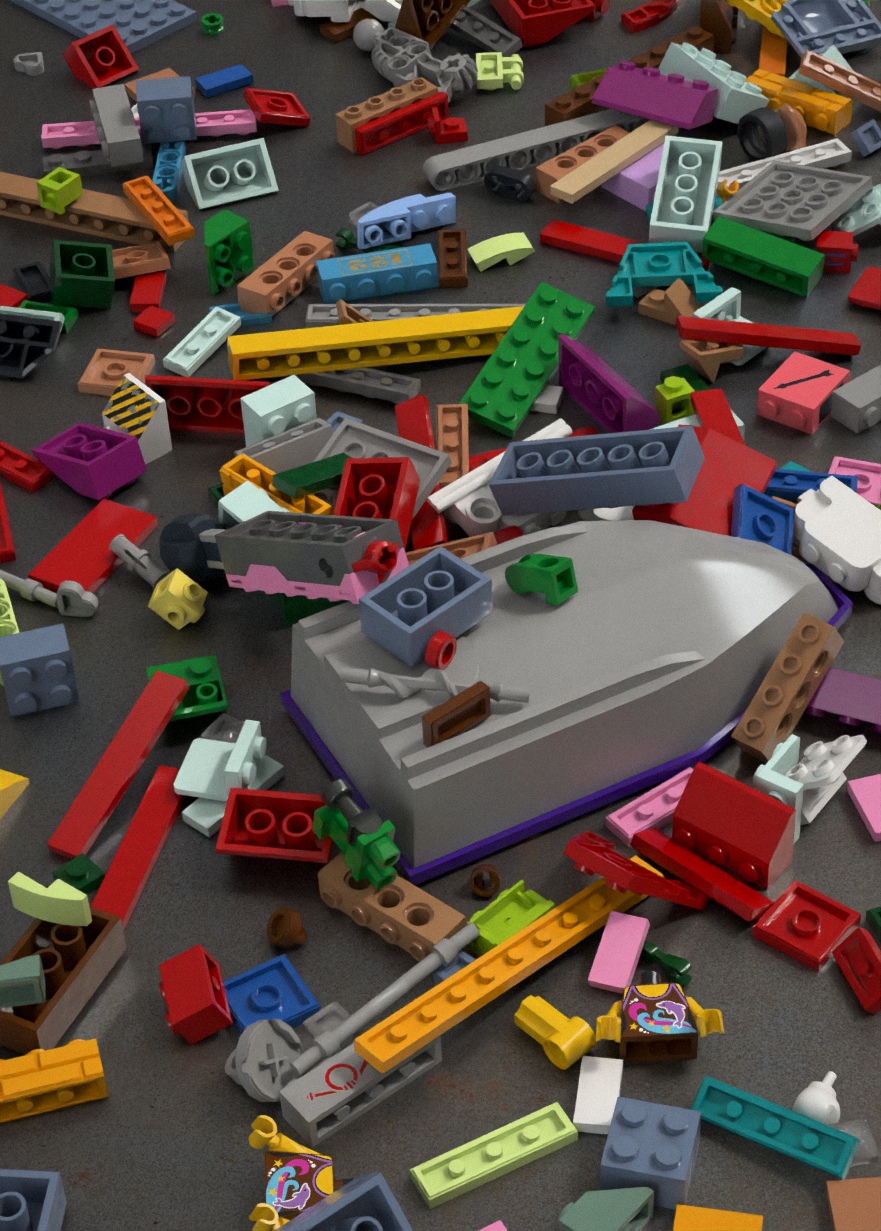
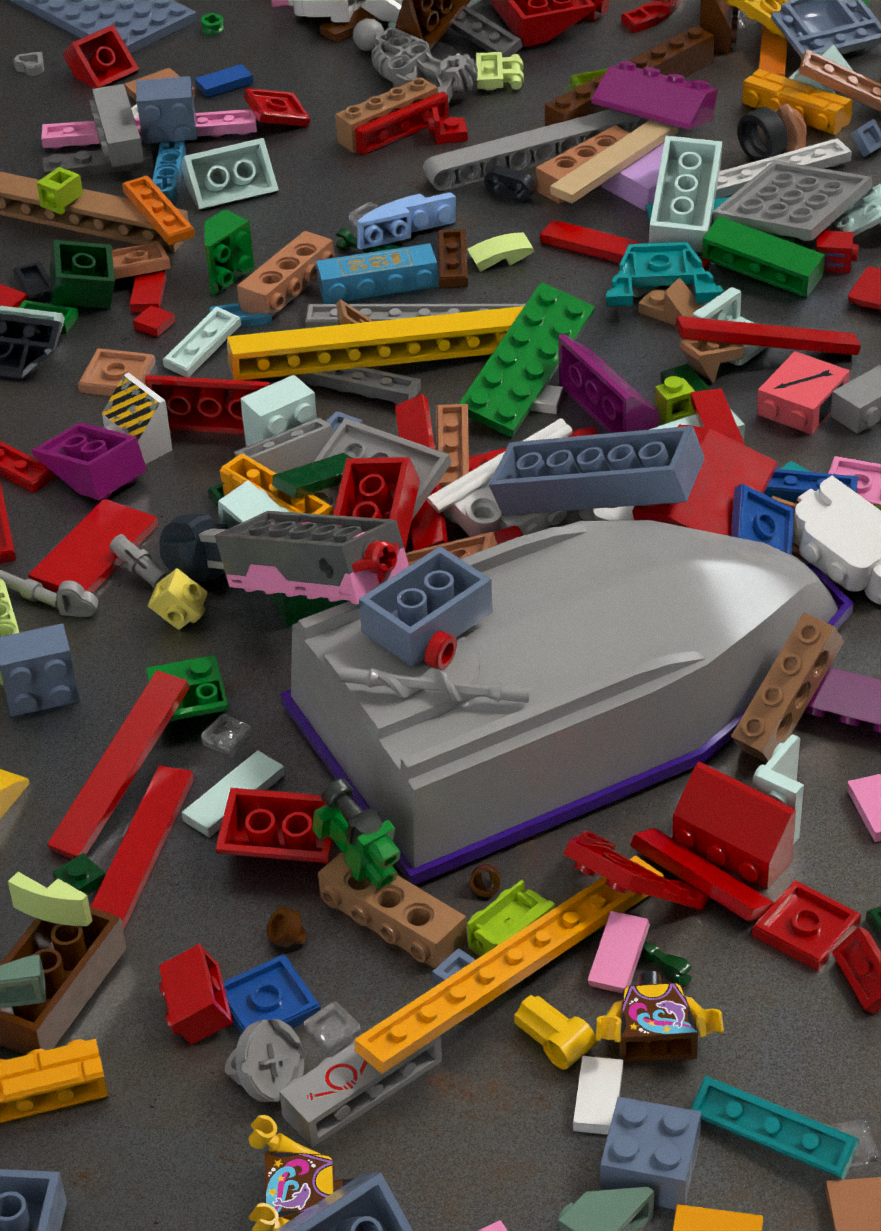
(217, 765): light aqua bracket -> none
(329, 1043): light grey bar -> none
(456, 714): reddish brown tile -> none
(493, 1155): yellowish green tile -> none
(544, 575): green leg -> none
(650, 810): bright pink tile -> none
(726, 193): light orange hand -> none
(734, 94): light aqua brick -> none
(819, 1101): white piece -> none
(823, 772): white bracket -> none

